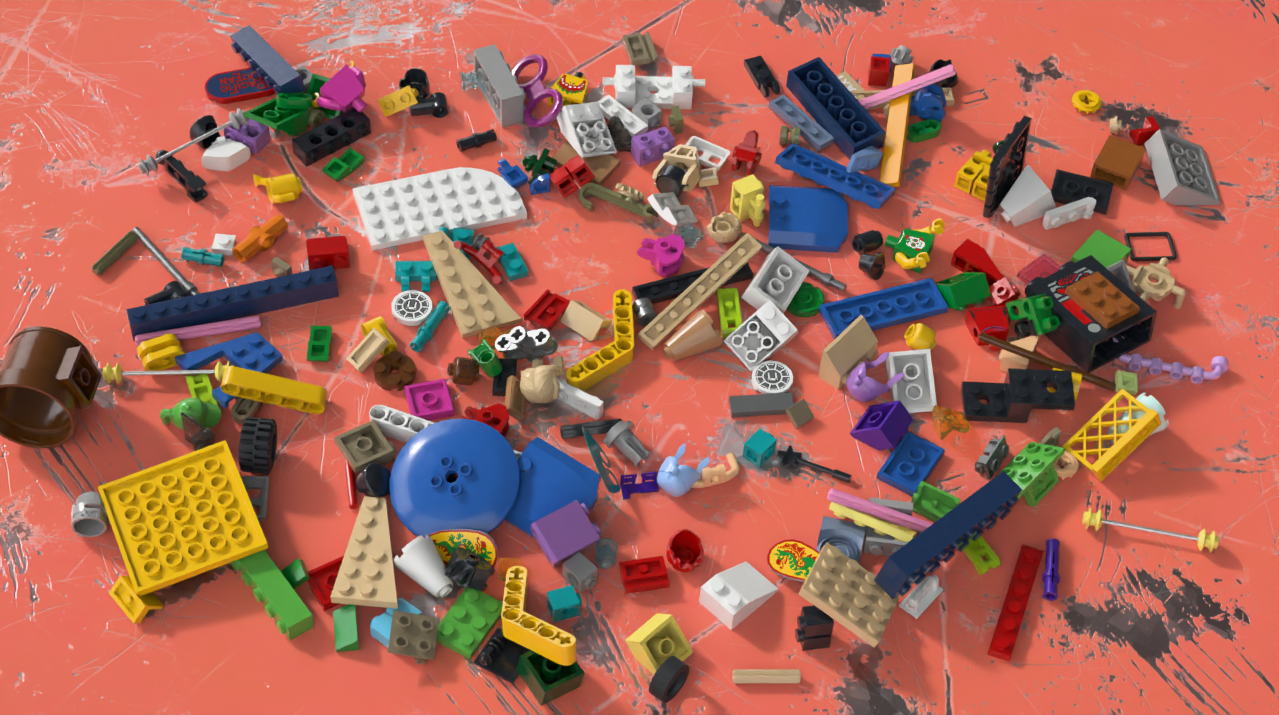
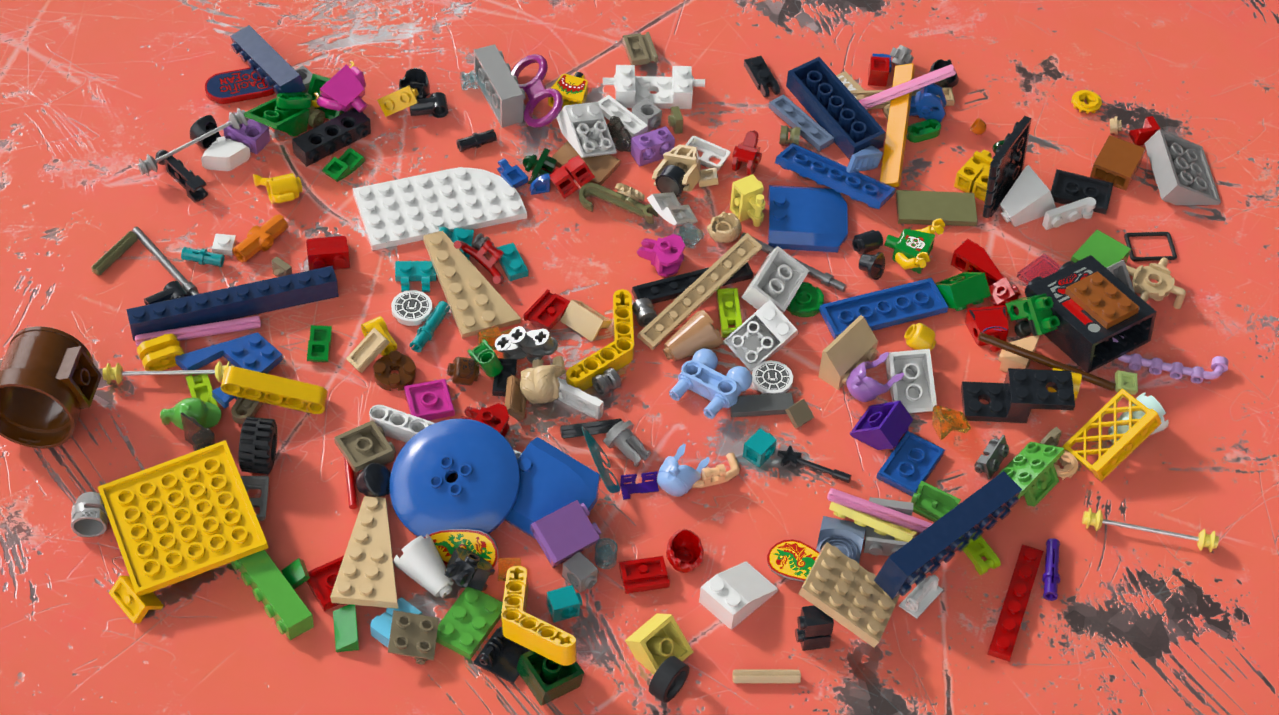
(606, 381): none -> flat silver wheel
(701, 378): none -> light blue piece
(927, 206): none -> olive tile
(978, 126): none -> orange hinge

